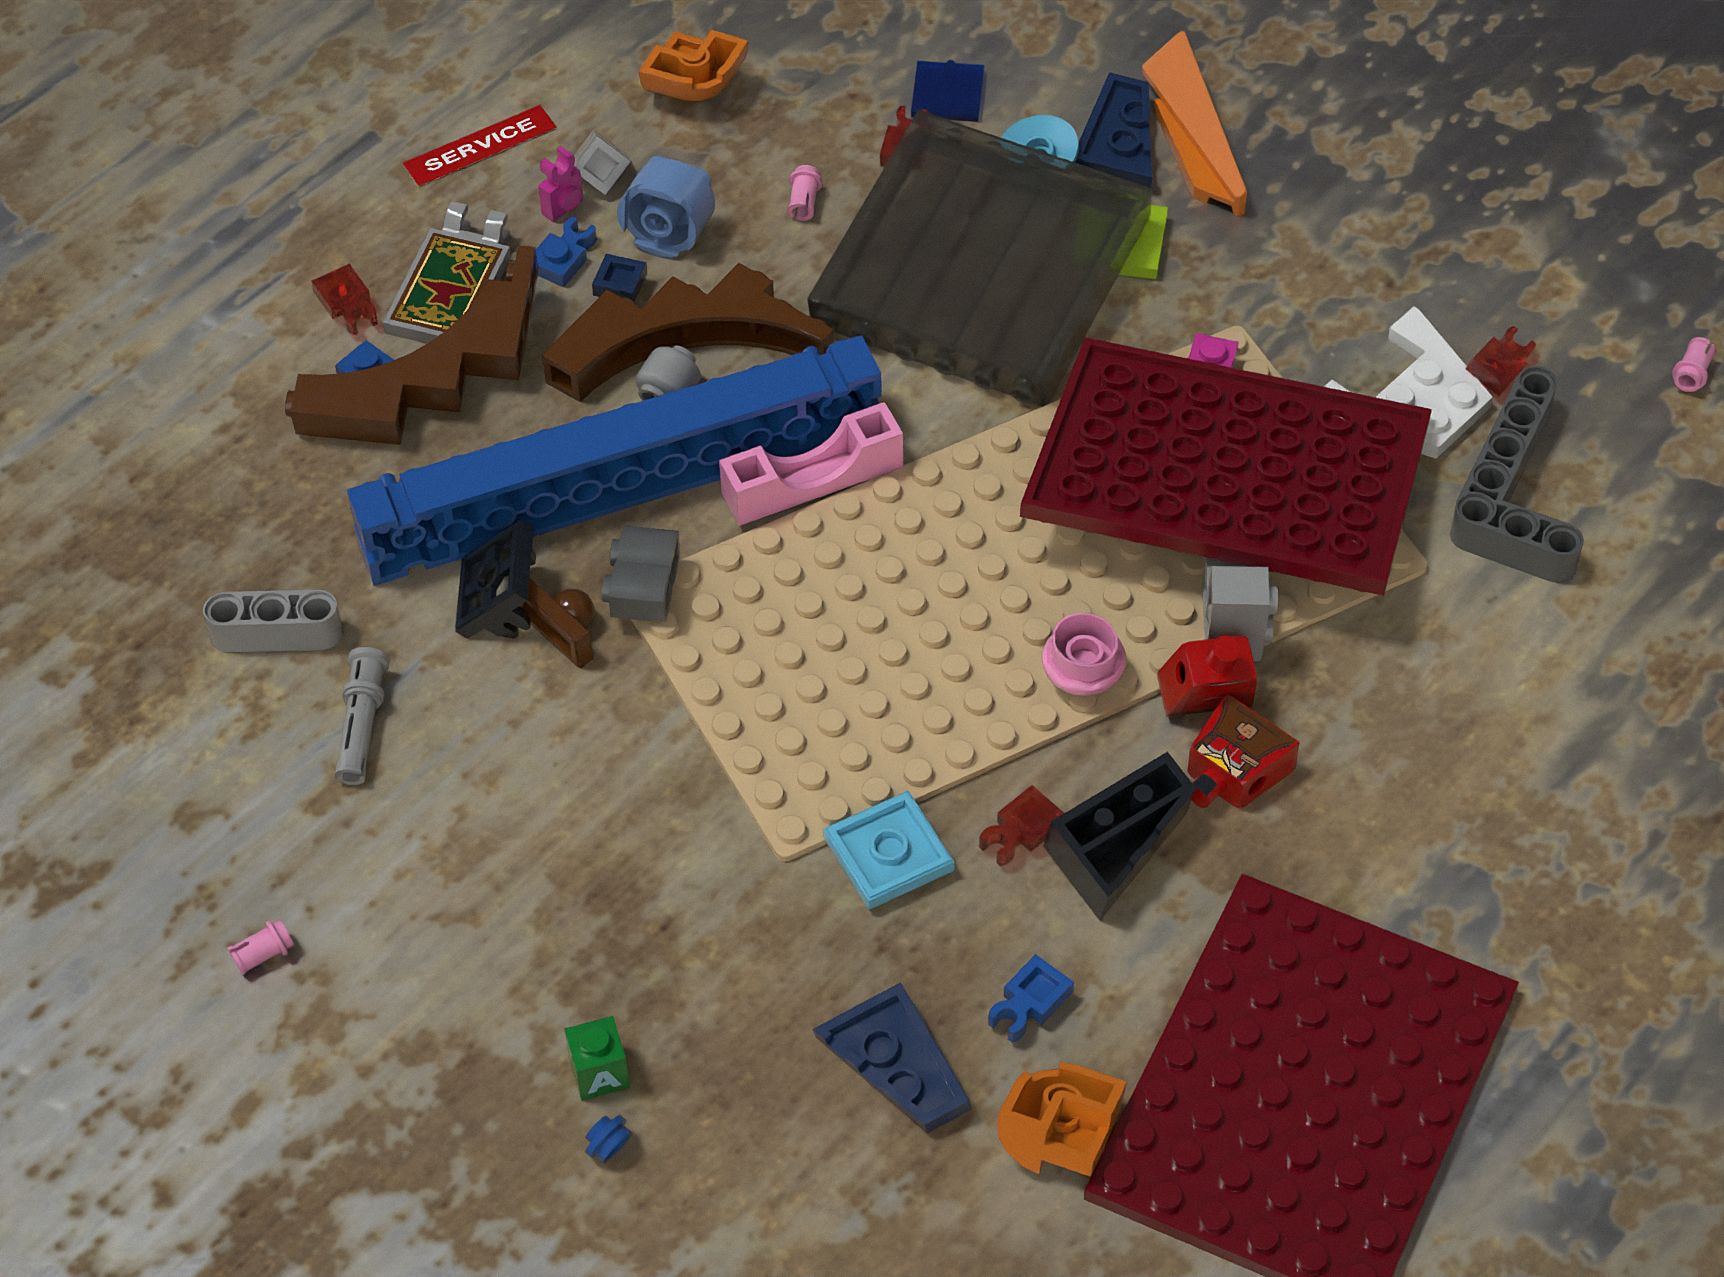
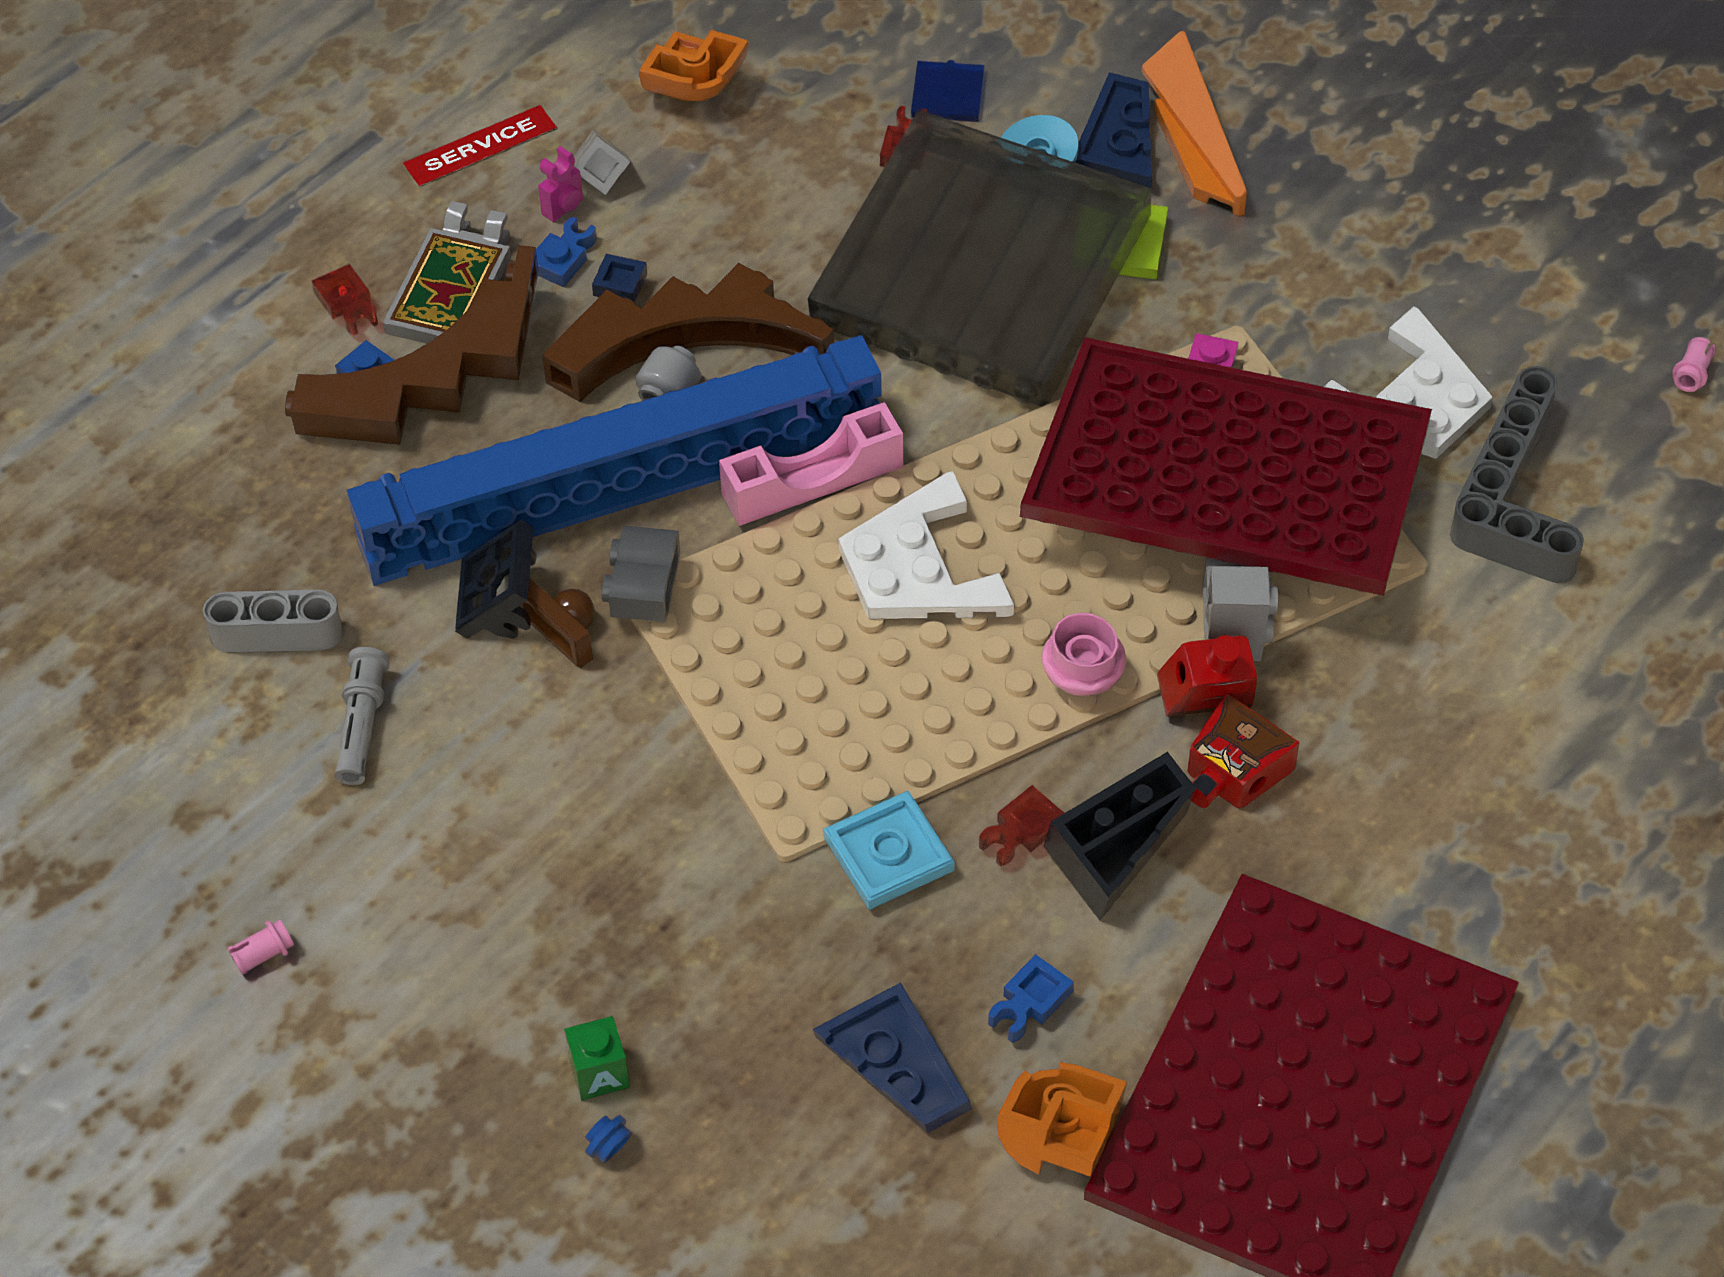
(667, 206): medium blue brick -> none
(805, 184): bright pink pin -> none
(901, 568): none -> white wing
(1500, 361): clear red plate -> none

